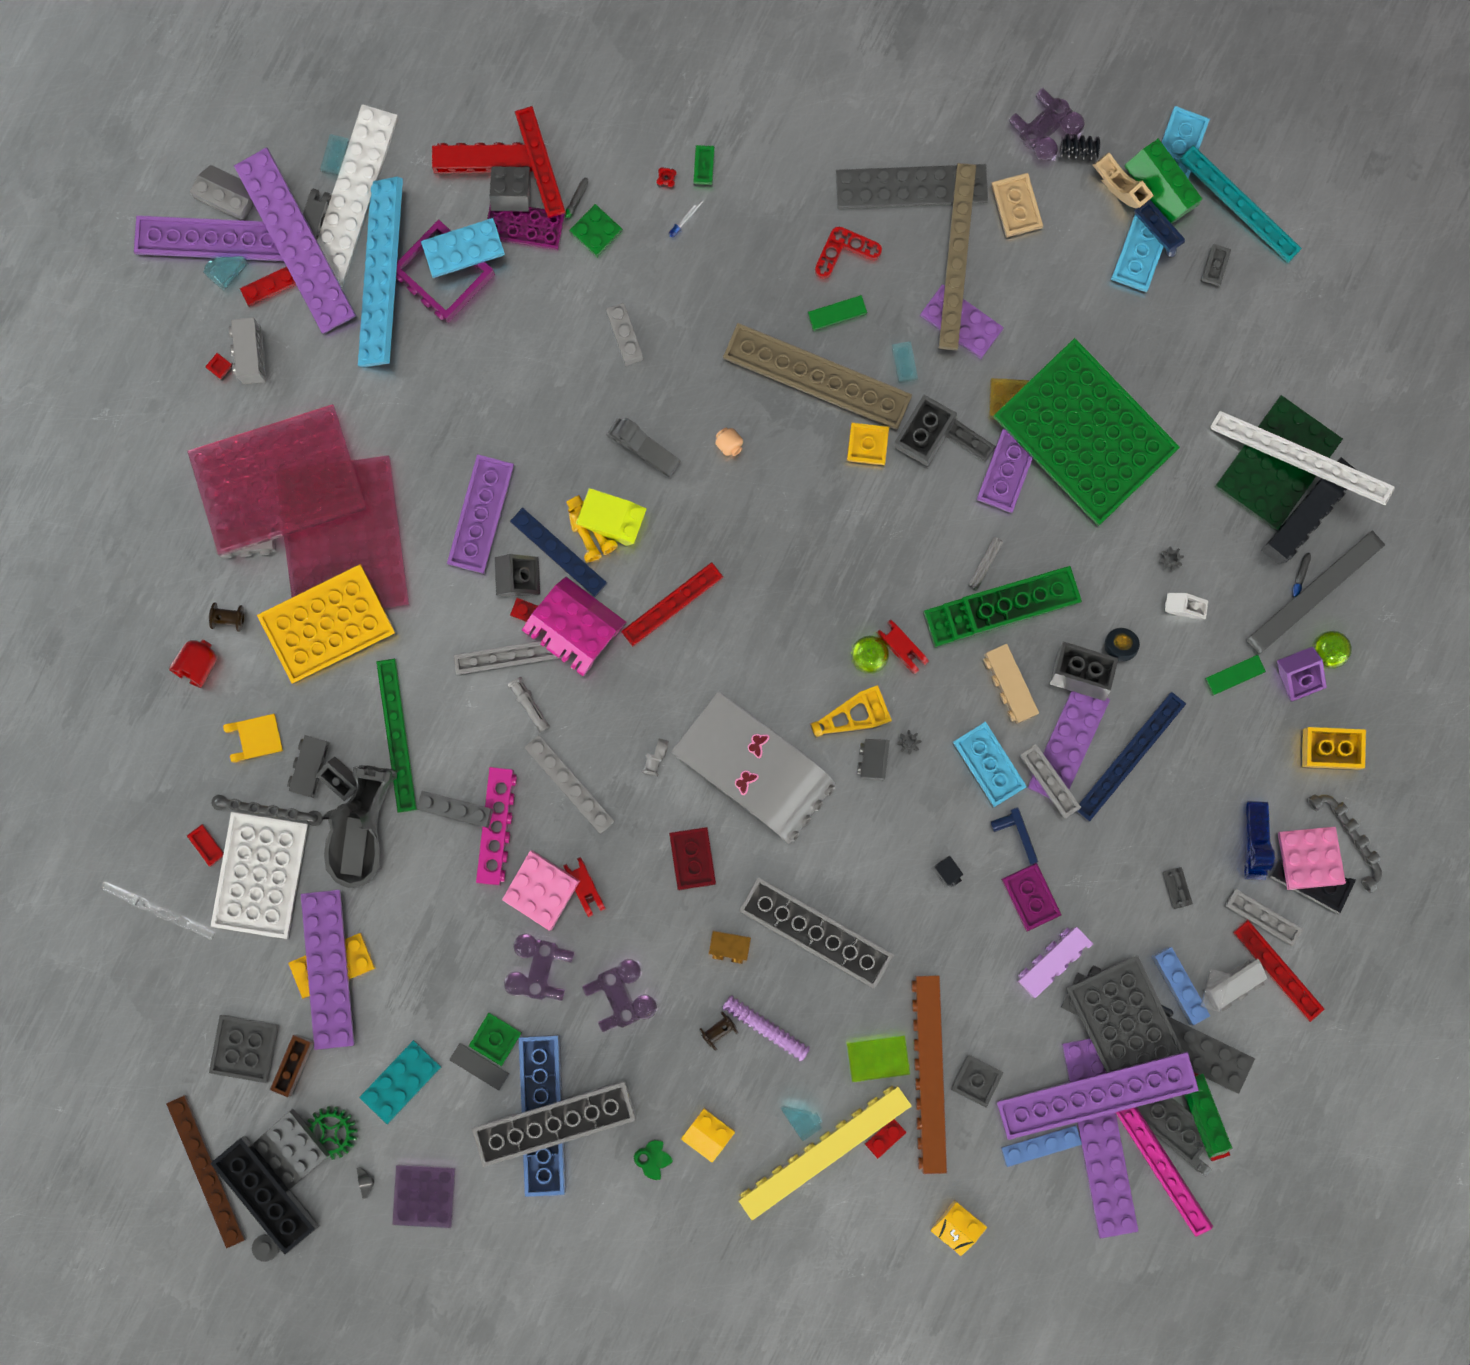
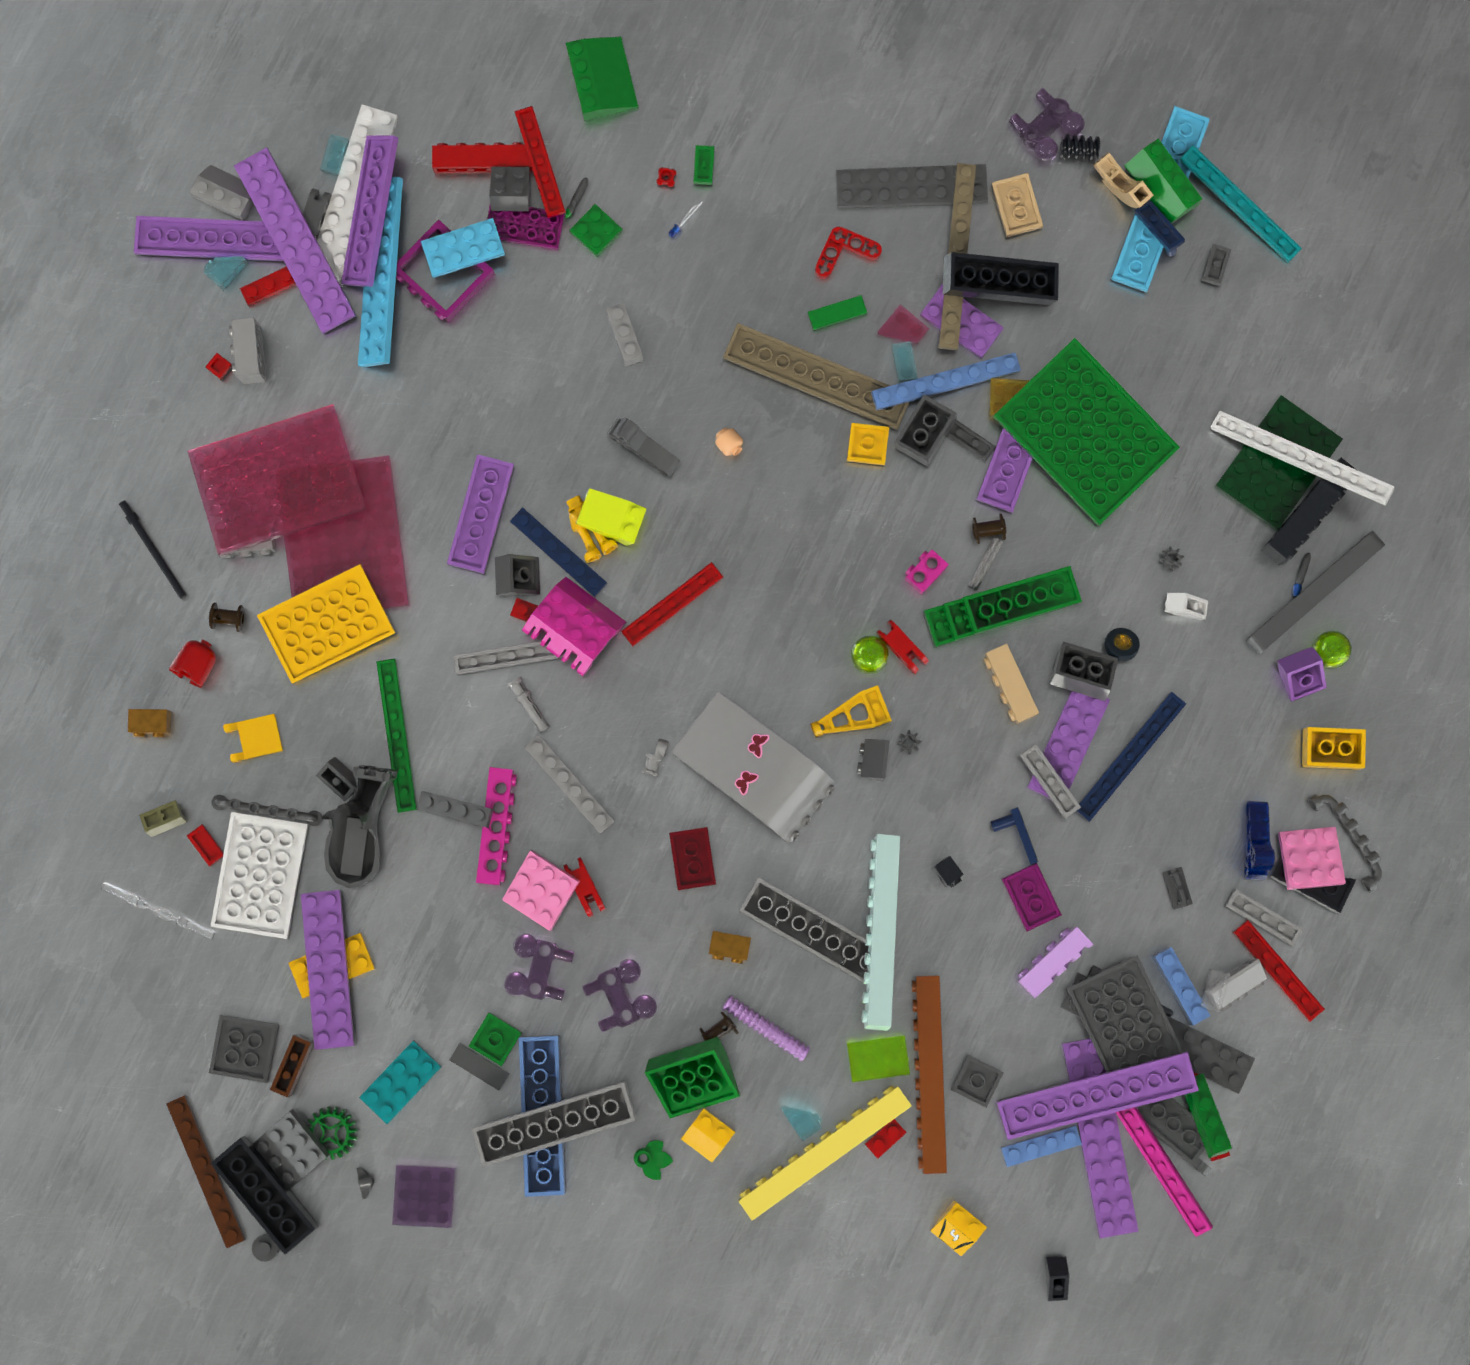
(132, 518): none -> black bar
(149, 722): none -> pearl gold brick
(162, 818): none -> olive hinge
(307, 765): dark grey brick -> none
(369, 210): none -> medium lavender plate
(601, 76): none -> green slope
(692, 1077): none -> green slope
(881, 932): none -> light aqua brick
(903, 326): none -> clear pink wing
(929, 574): none -> dark pink brick
(945, 381): none -> medium blue plate
(989, 528): none -> dark brown hose
(989, 764): medium azure plate -> none
(1000, 278): none -> black brick
(1057, 1278): none -> black slope
(1235, 675): green tile -> none

